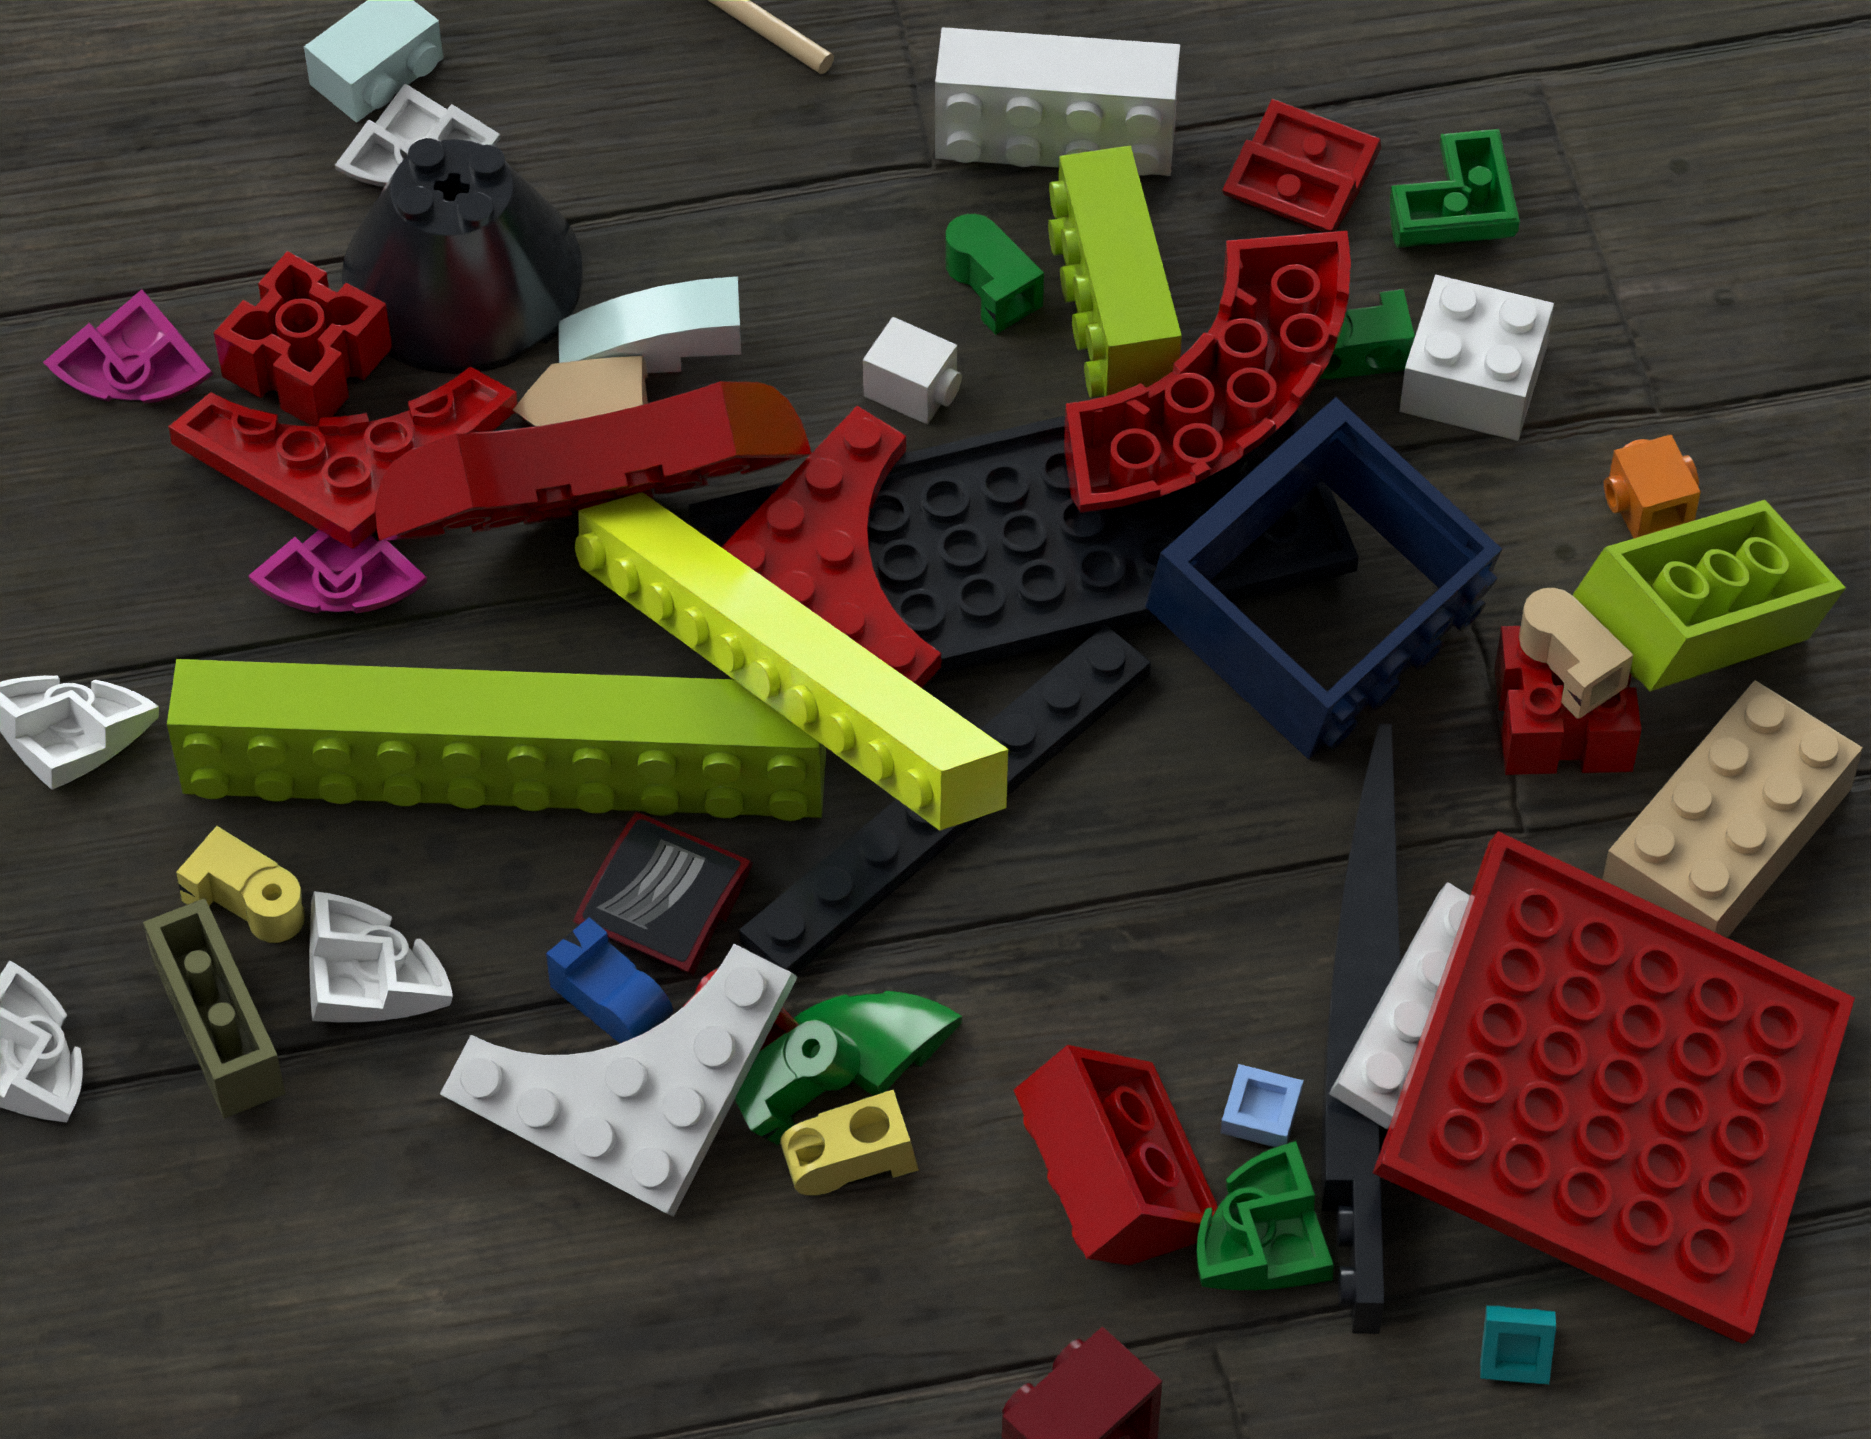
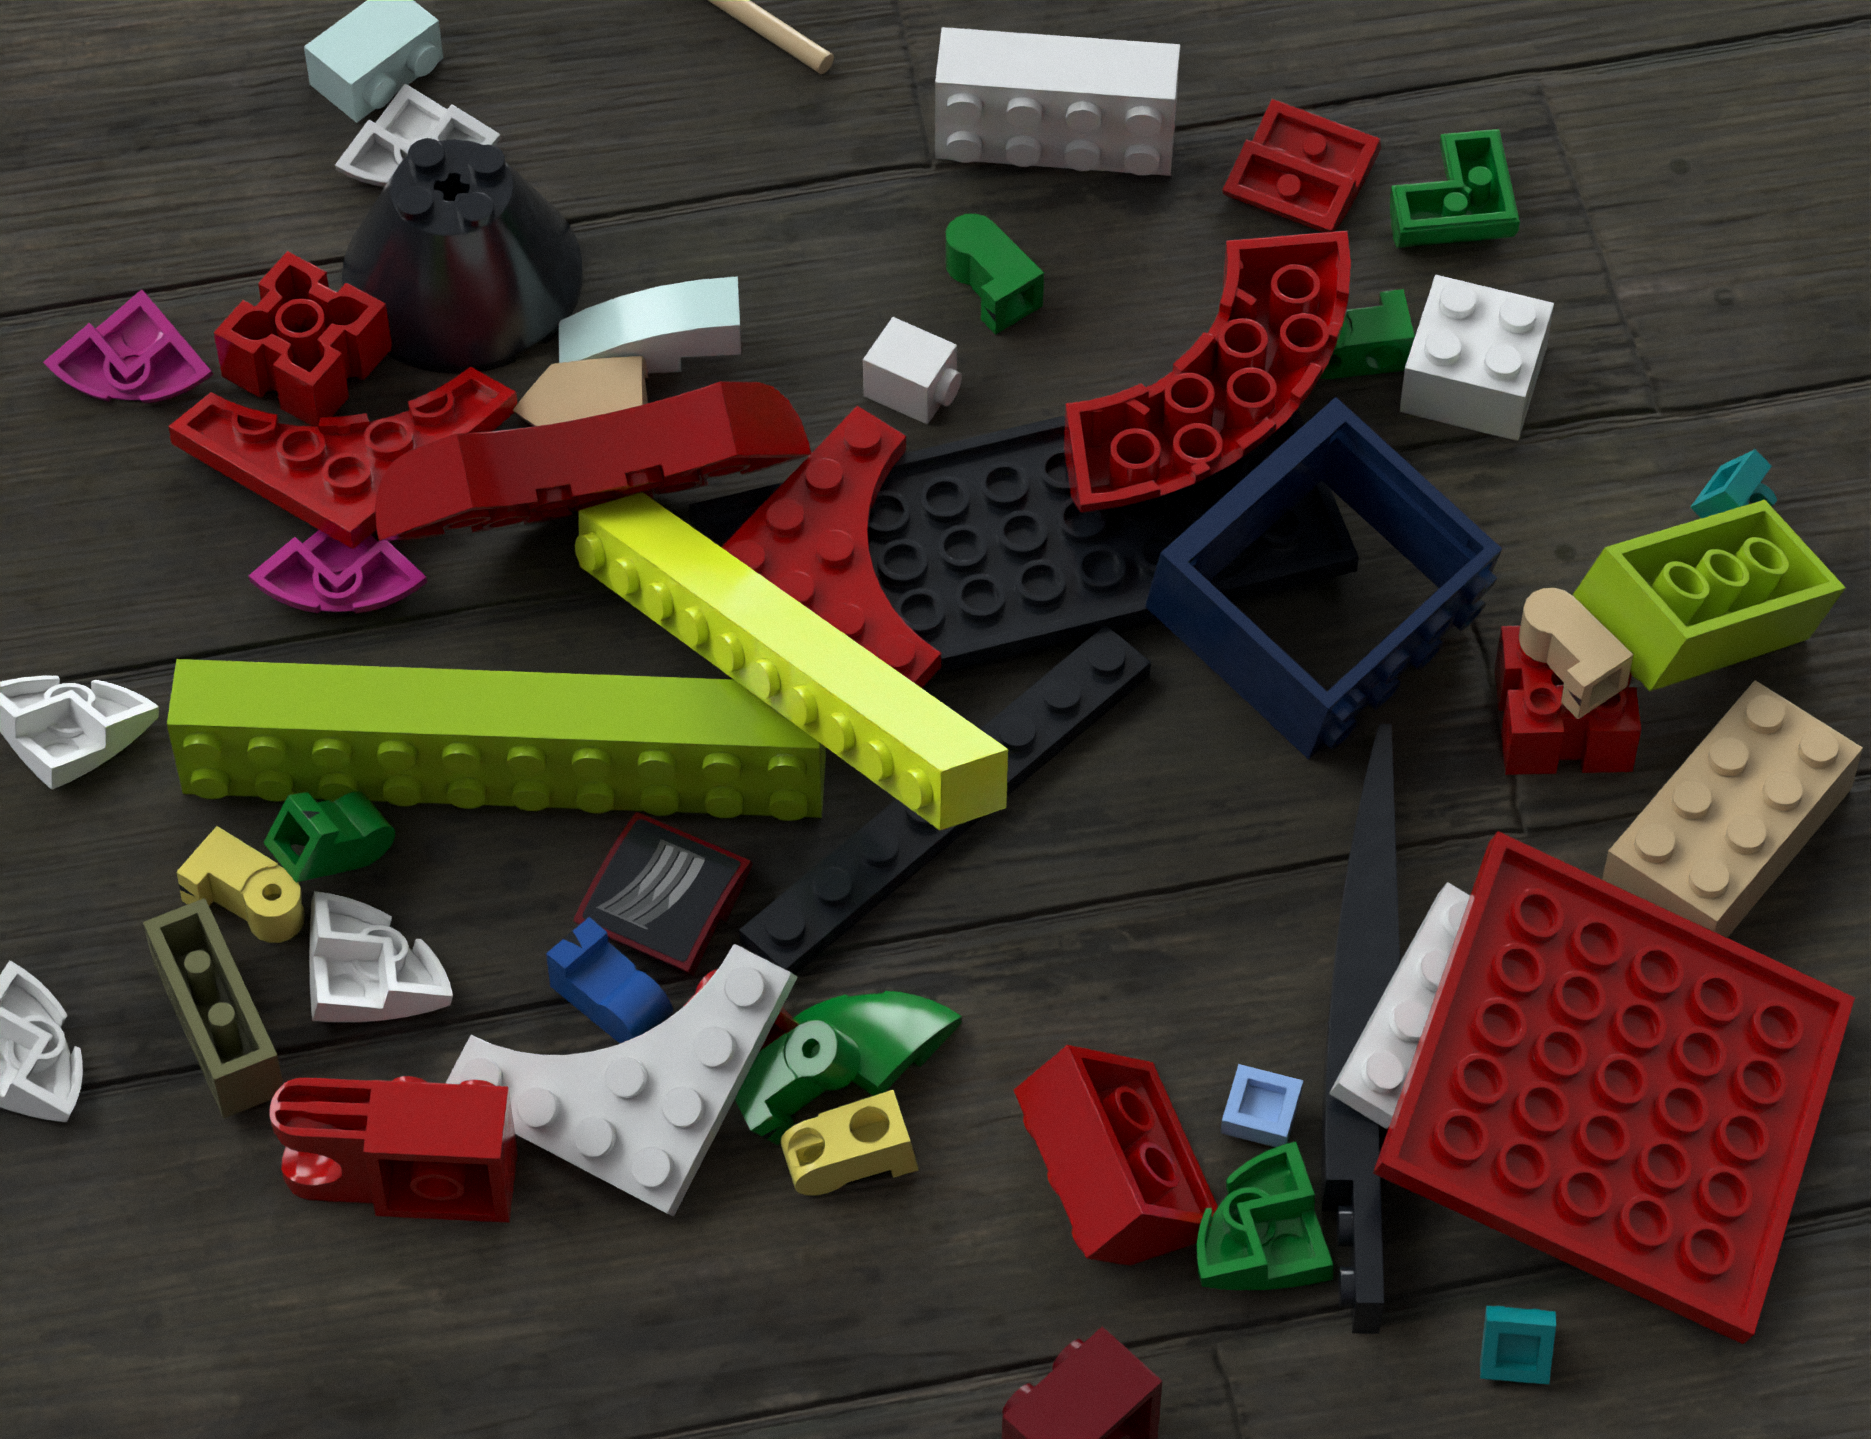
(334, 833): none -> green leg
(400, 1145): none -> red brick
(1112, 271): lime brick -> none
(1652, 485): orange brick -> none
(1735, 486): none -> teal tile

